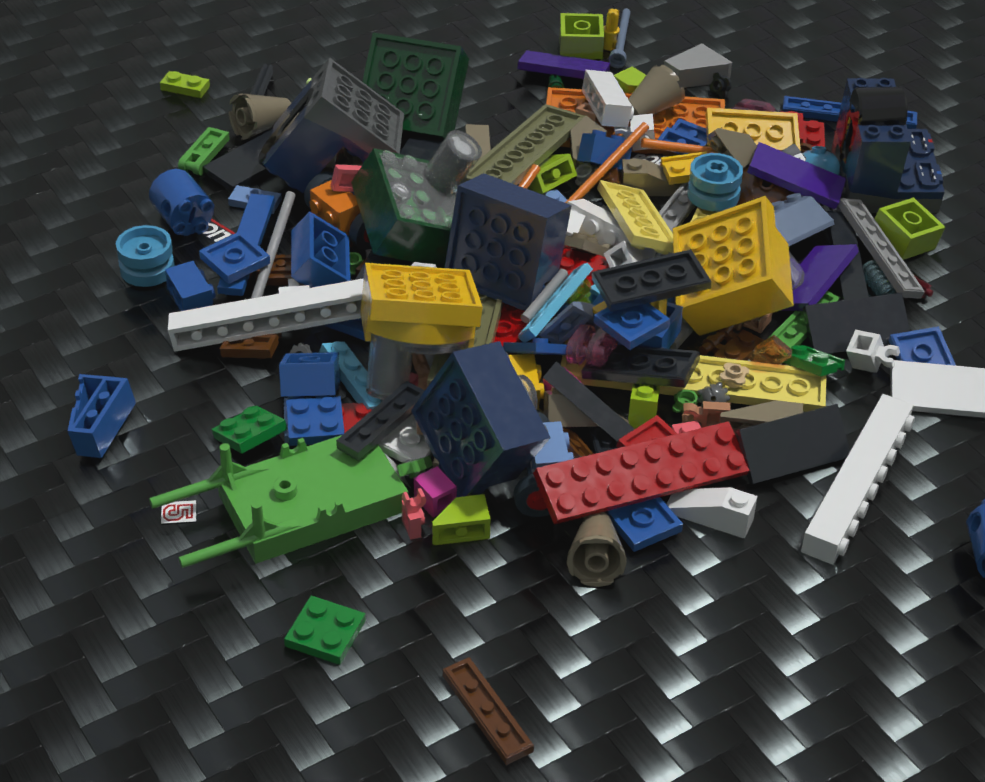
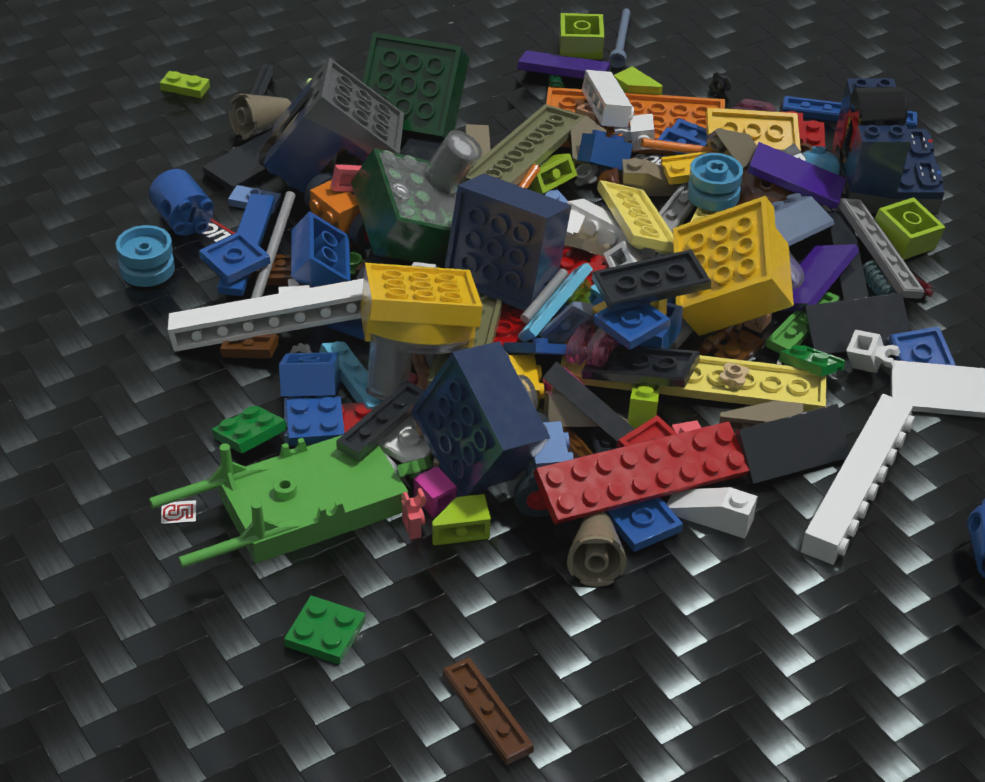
(99, 413): blue wedge -> none
(189, 286): blue brick -> none
(203, 150): bright green plate -> none
(609, 162): orange piece -> none
(611, 29): yellow axle -> none
(657, 92): dark tan cone -> none
(682, 397): bright green plate -> none
(698, 65): light grey slope -> none
(707, 414): nougat plate -> none
(713, 390): dark grey animal -> none
(771, 351): clear orange plate -> none

